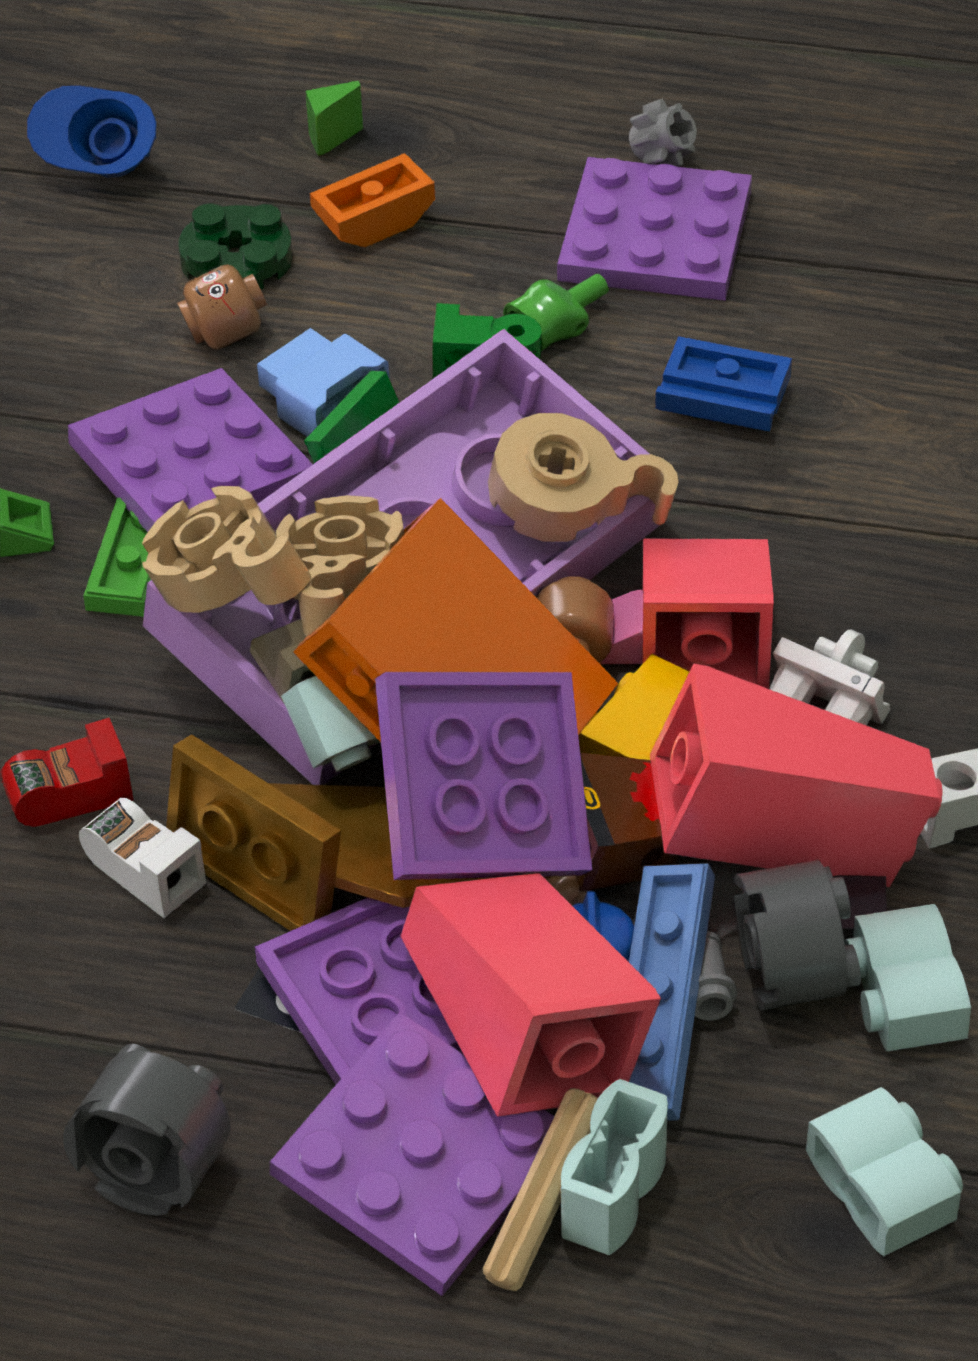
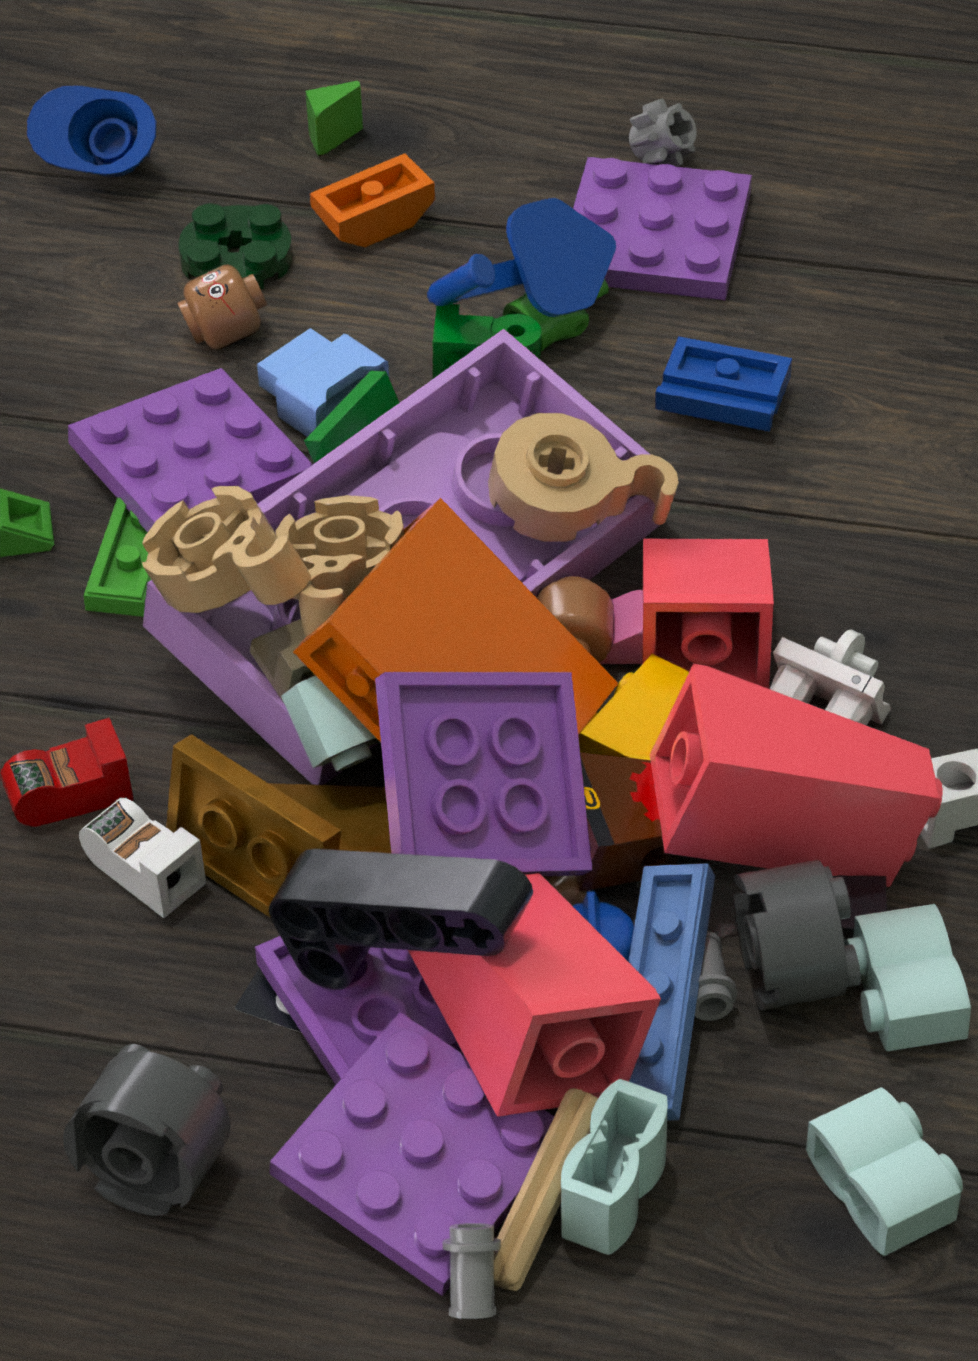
(355, 900): none -> black beam
(472, 1270): none -> light grey pin
(556, 259): none -> blue piece

